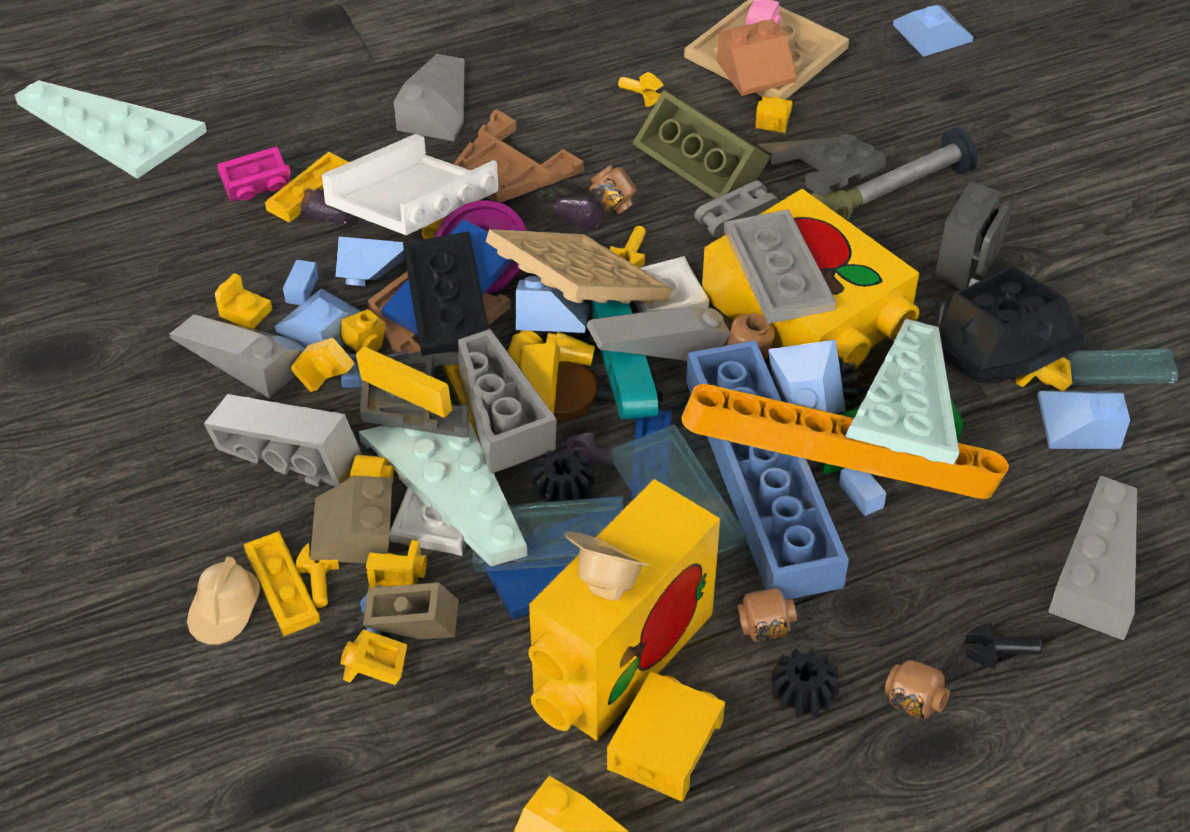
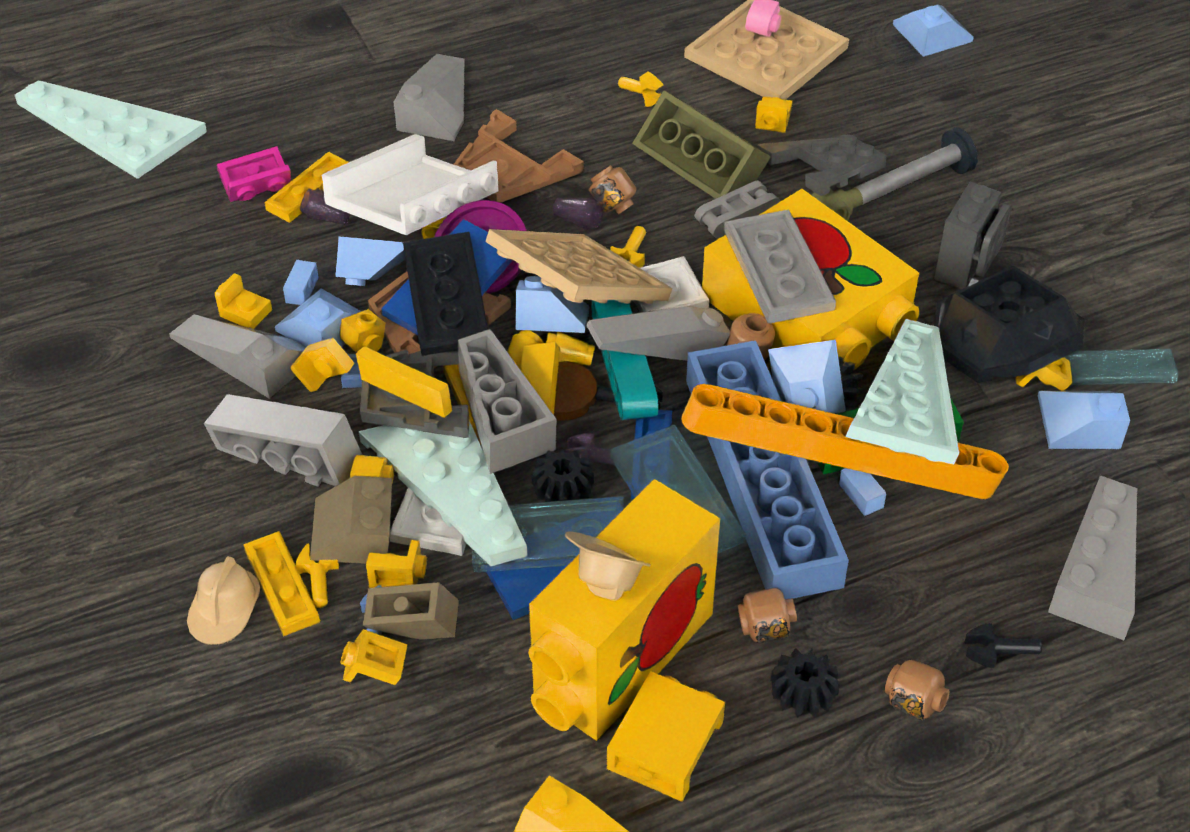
(756, 57): nougat slope -> none

